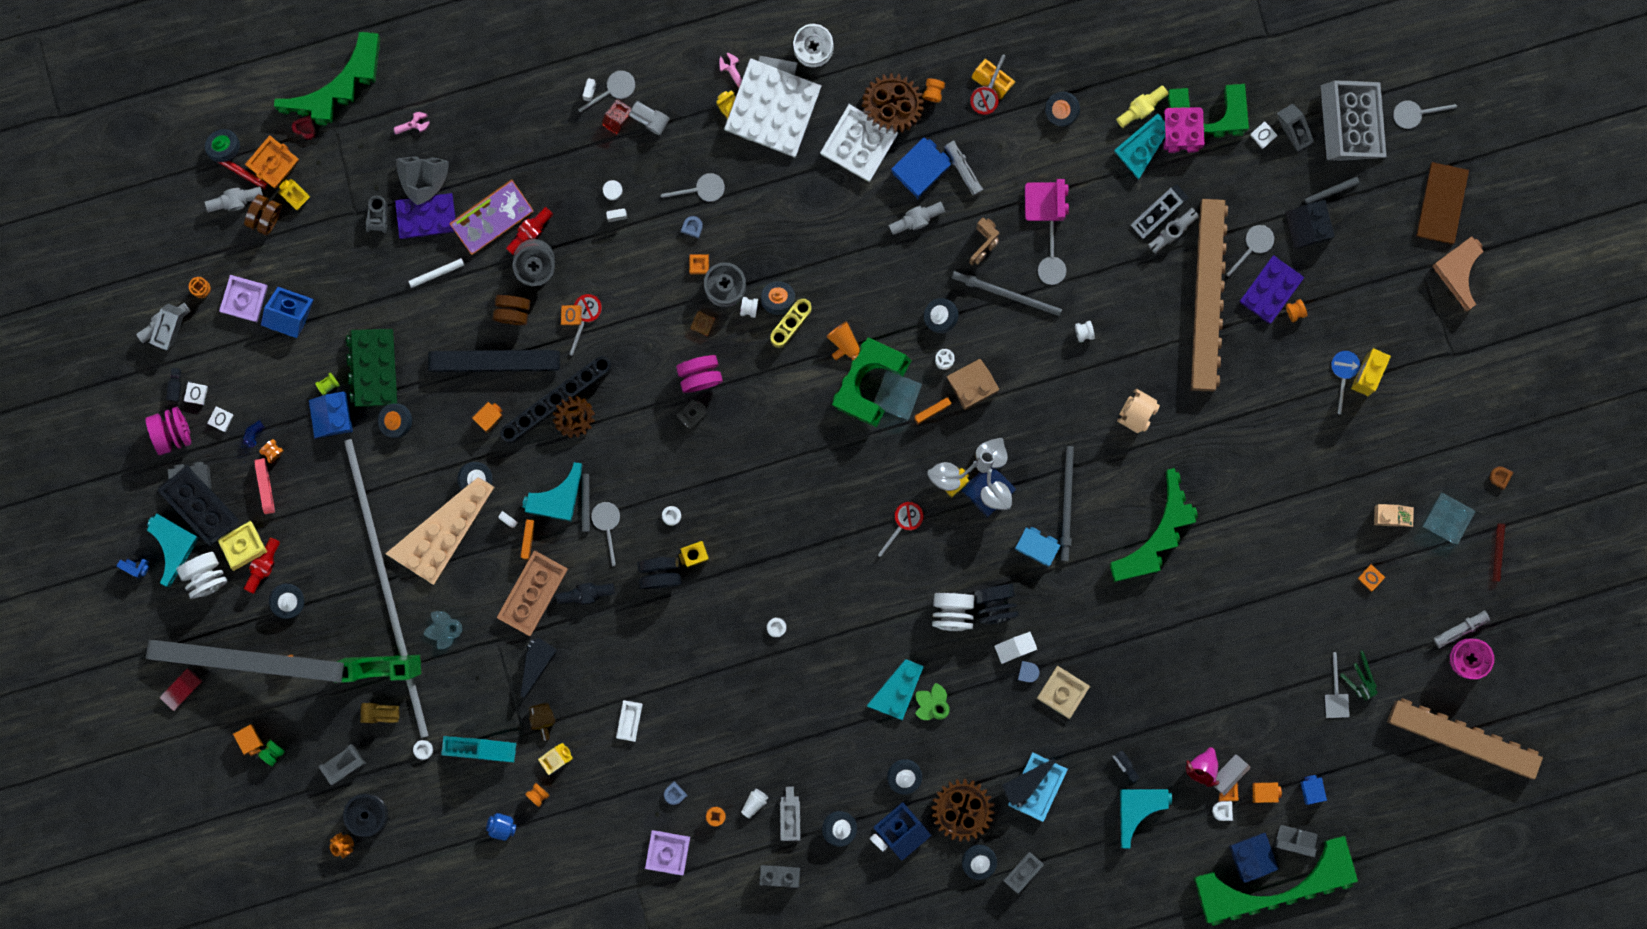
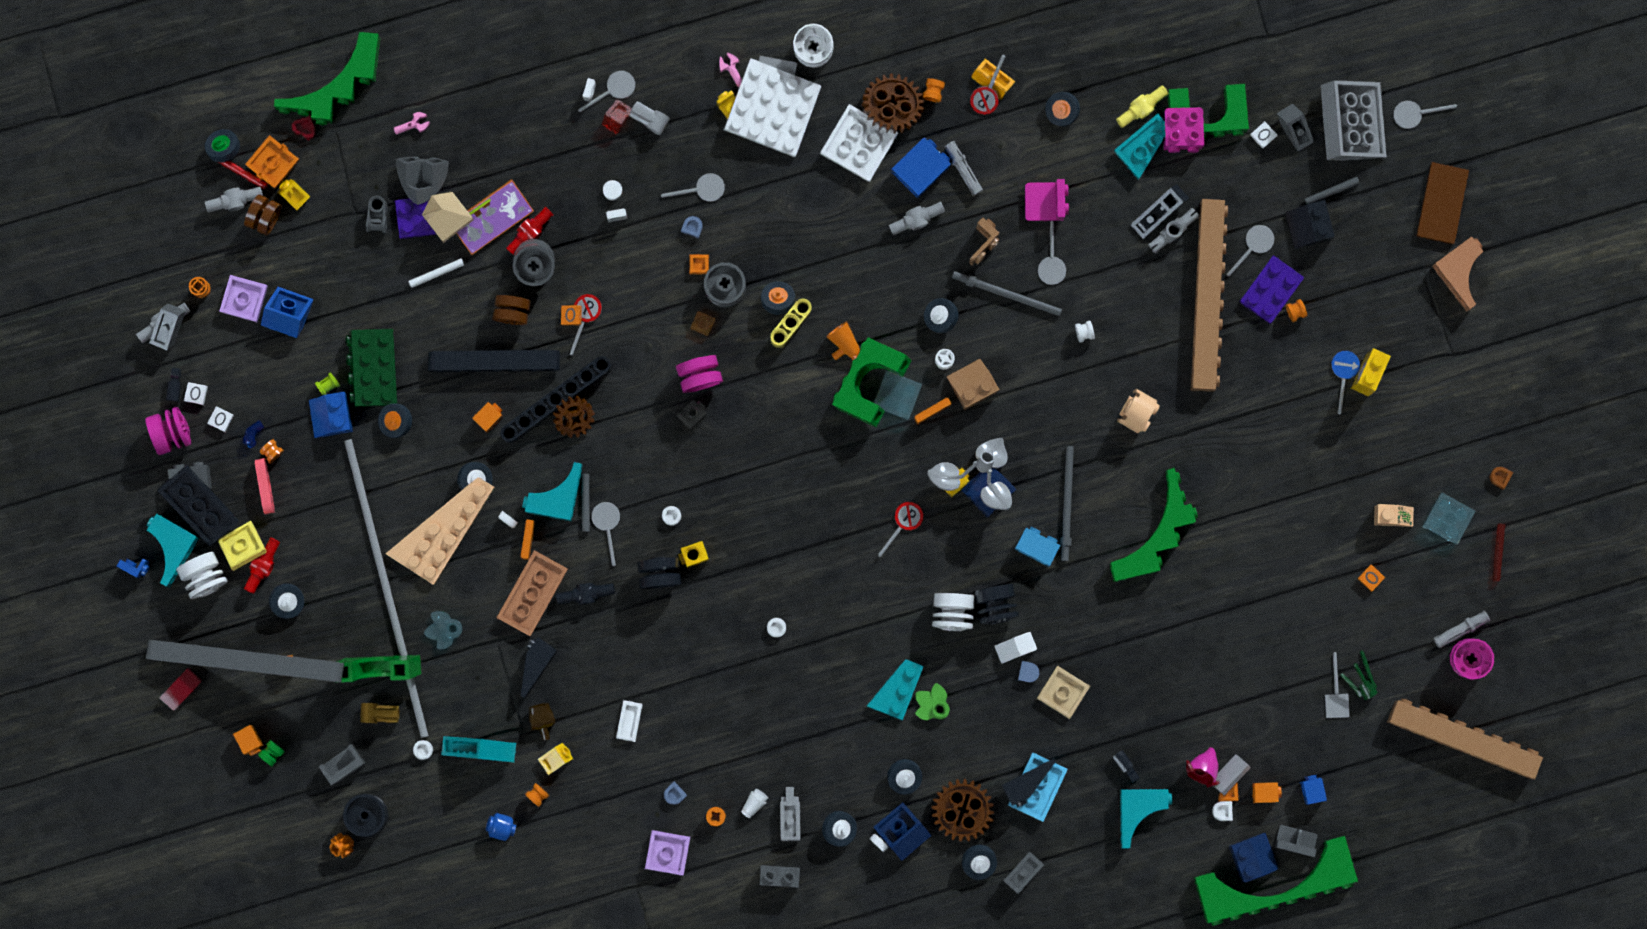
(446, 215): none -> tan slope
(749, 307): white wheel -> none

